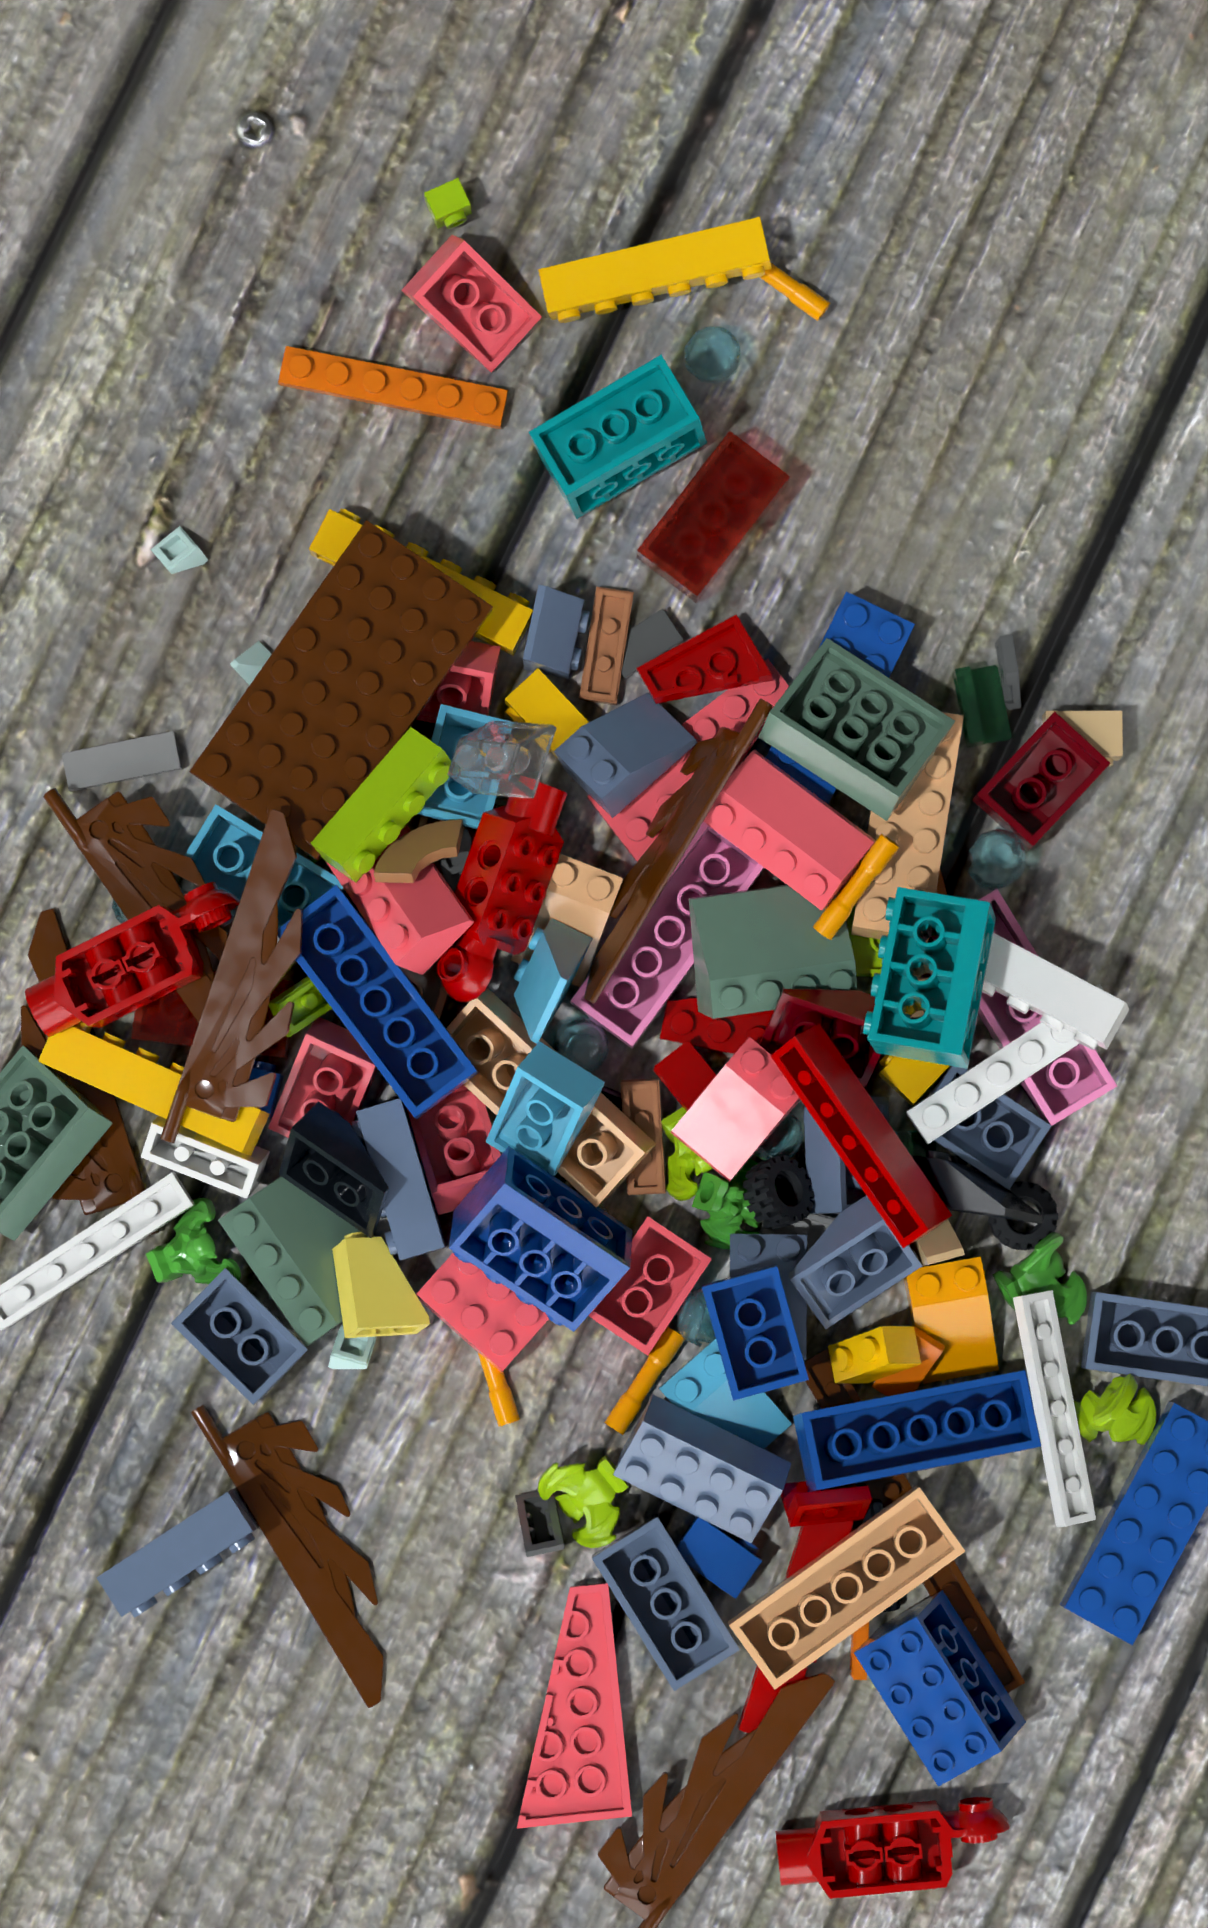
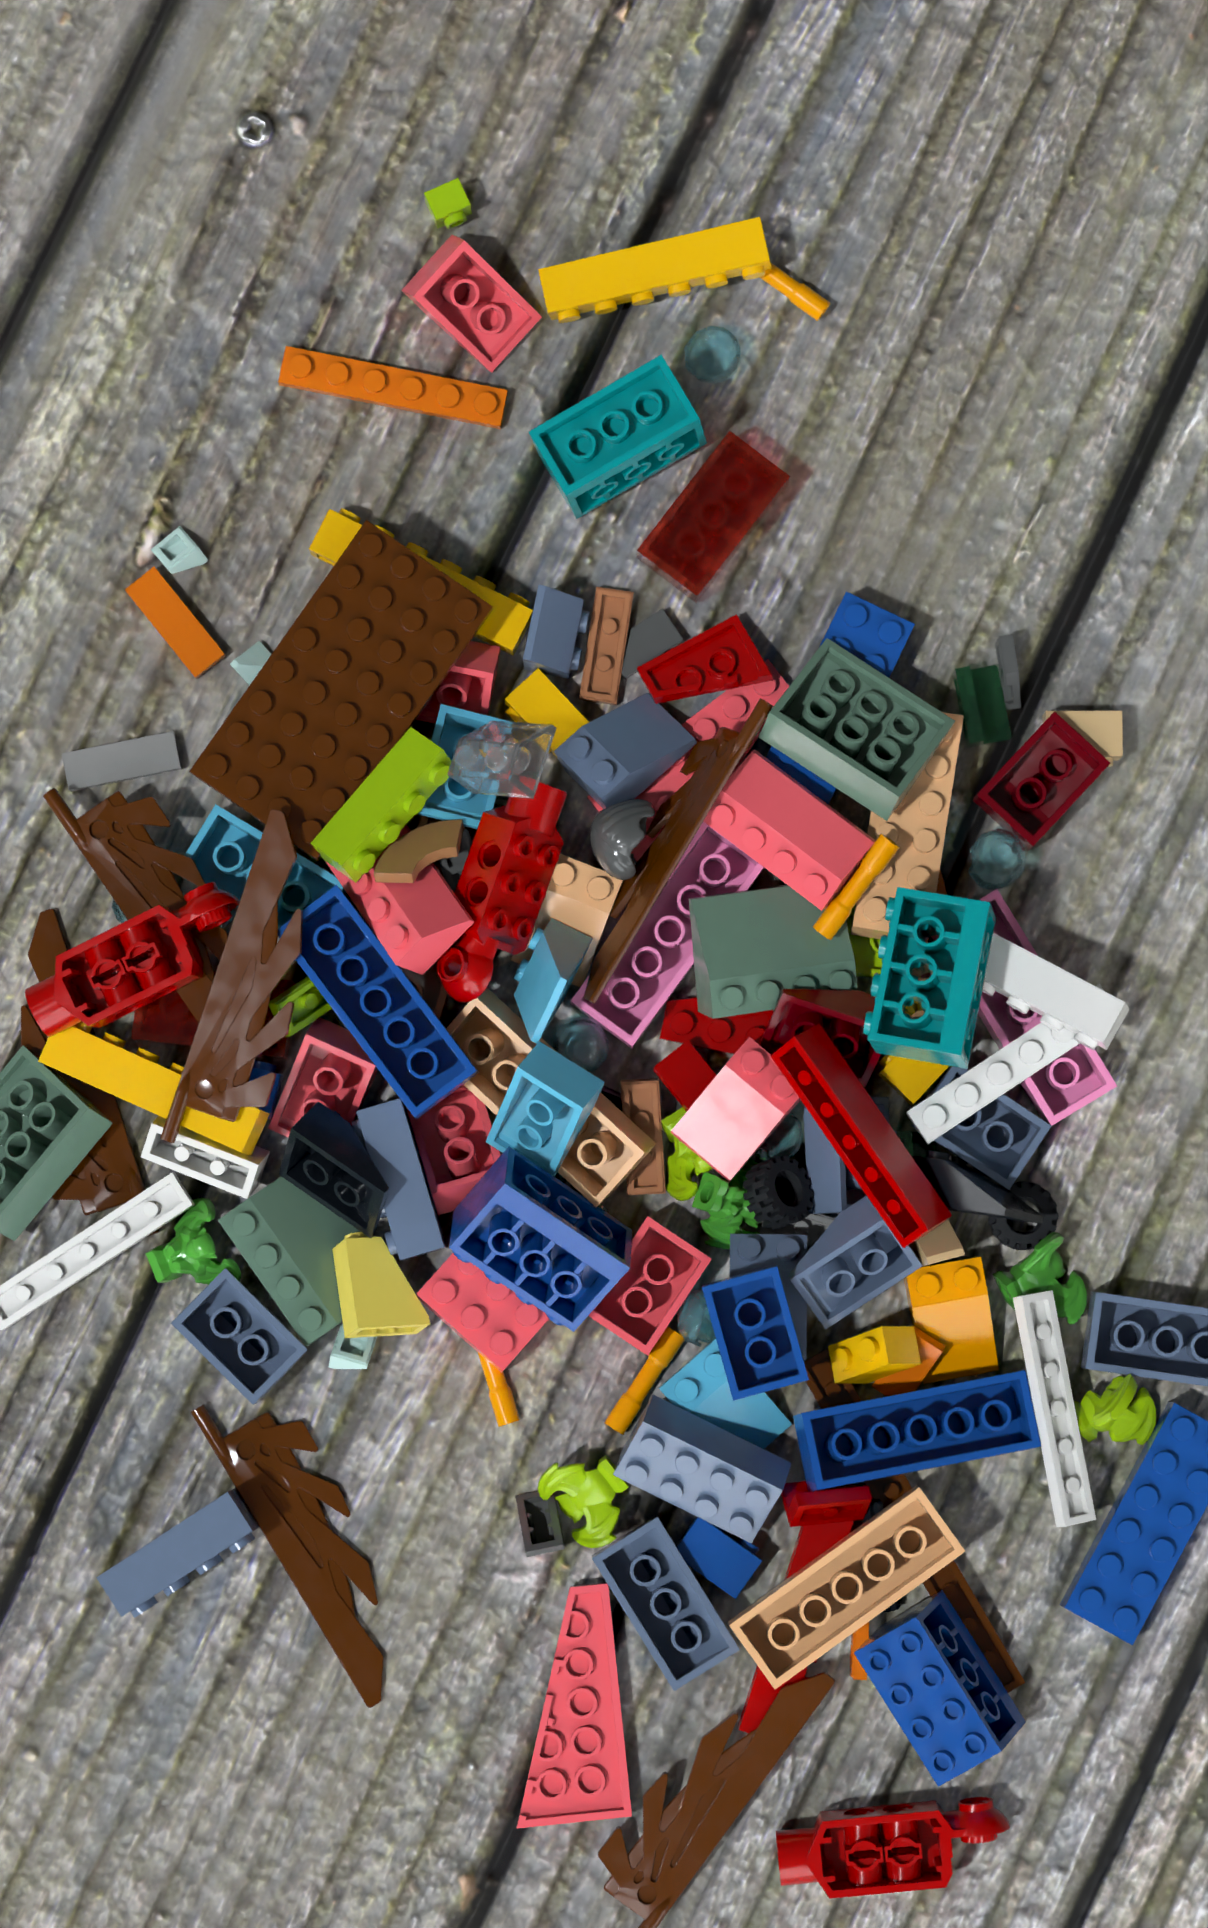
(175, 622): none -> orange tile
(617, 833): none -> dark grey piece

